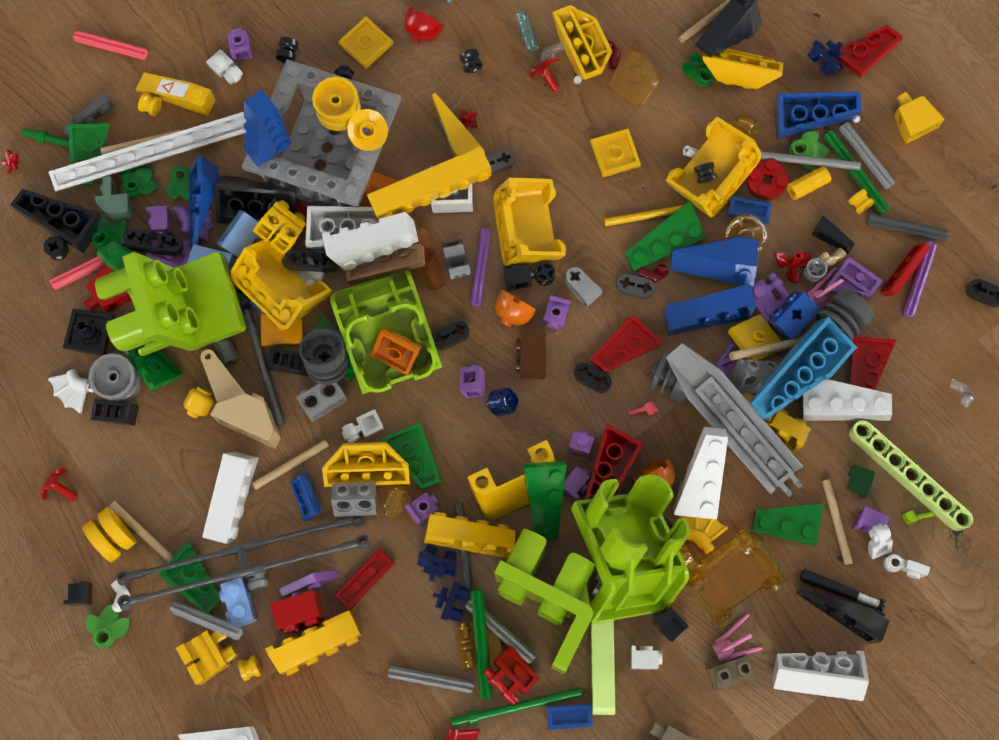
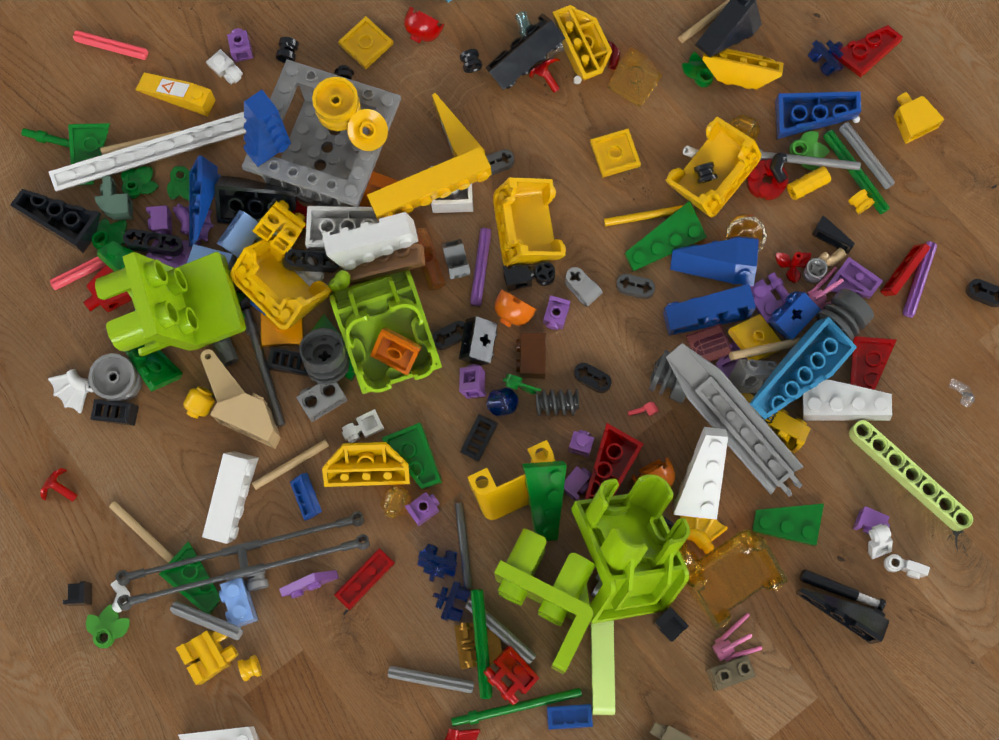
(11, 161): red plant -> none
(56, 253): black wheel -> none
(88, 333): black plate -> none
(99, 107): dark grey hinge -> none
(108, 534): yellow wheel -> none
(149, 104): yellow wheel -> none
(298, 612): red brick -> none
(315, 643): yellow wedge -> none
(340, 281): none -> lime piece
(354, 499): light grey brick -> none
(468, 119): red plant -> none
(469, 536): yellow wedge -> none
(478, 341): none -> brick
(480, 418): none -> black slope
(514, 382): none -> green plate
(525, 52): none -> black wedge
(557, 402): none -> dark grey piece
(625, 345): red wing -> none
(645, 658): white brick -> none
(656, 274): dark red arm -> none
(710, 343): none -> clear pink piece
(742, 205): blue plate -> none
(777, 165): none -> black arm
(822, 674): white wedge -> none
(837, 522): tan bar -> none
(860, 480): dark green panel -> none
(907, 227): dark grey axle -> none
(910, 517): lime hand -> none

